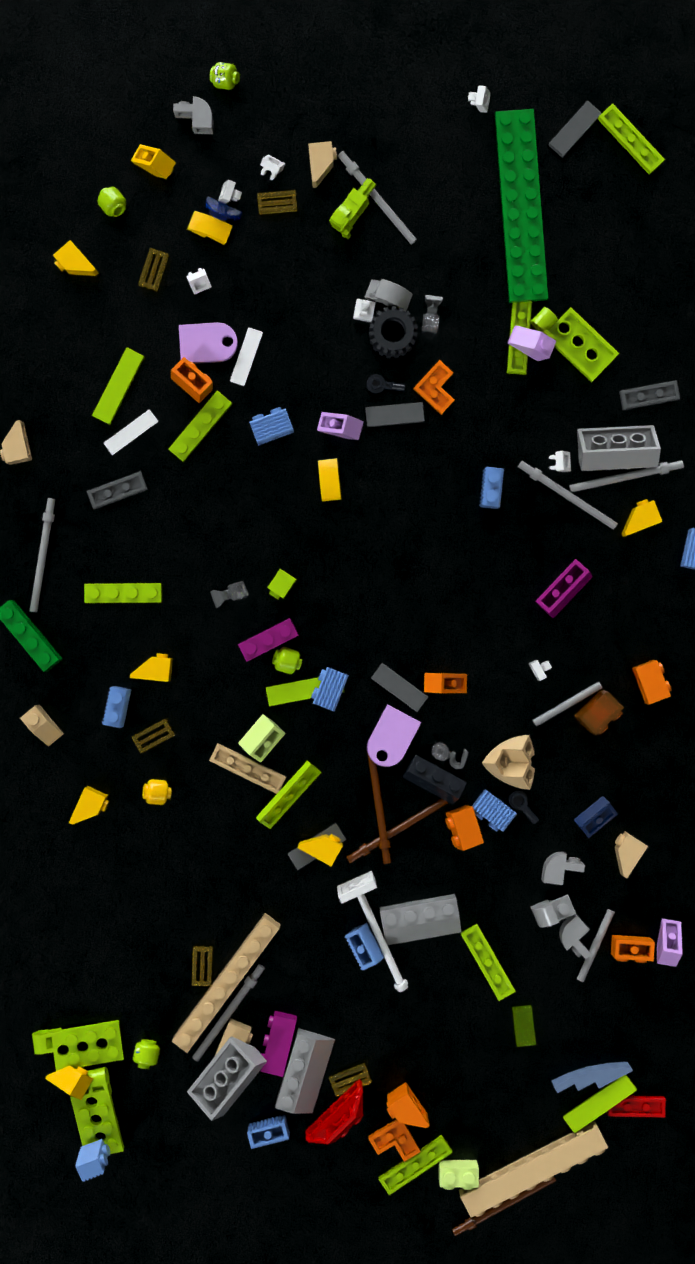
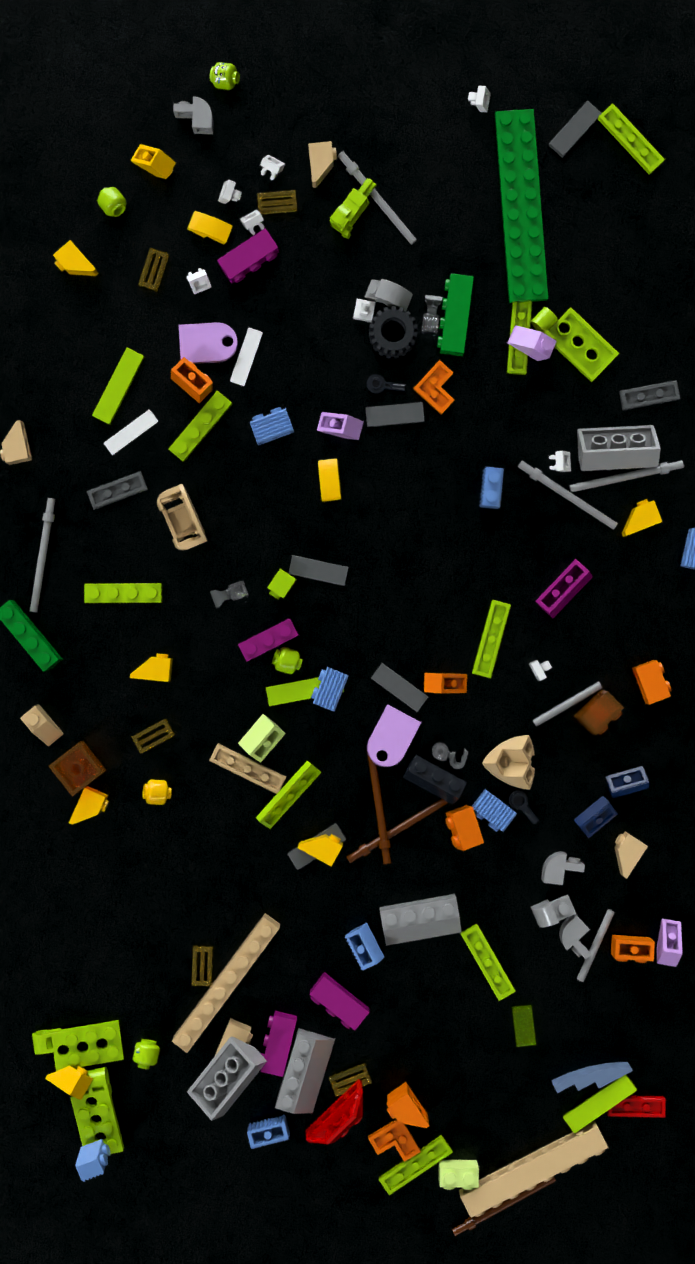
(77, 768): none -> clear orange brick
(116, 706): medium blue brick -> none
(181, 518): none -> tan piece
(221, 210): clear blue tile -> none
(248, 256): none -> magenta brick
(249, 982): light grey bar -> none
(251, 220): none -> white tile
(318, 570): none -> dark grey tile
(339, 1001): none -> magenta brick
(357, 888): white tile -> none
(456, 314): none -> green brick
(491, 638): none -> lime tile
(627, 782): none -> dark blue slope

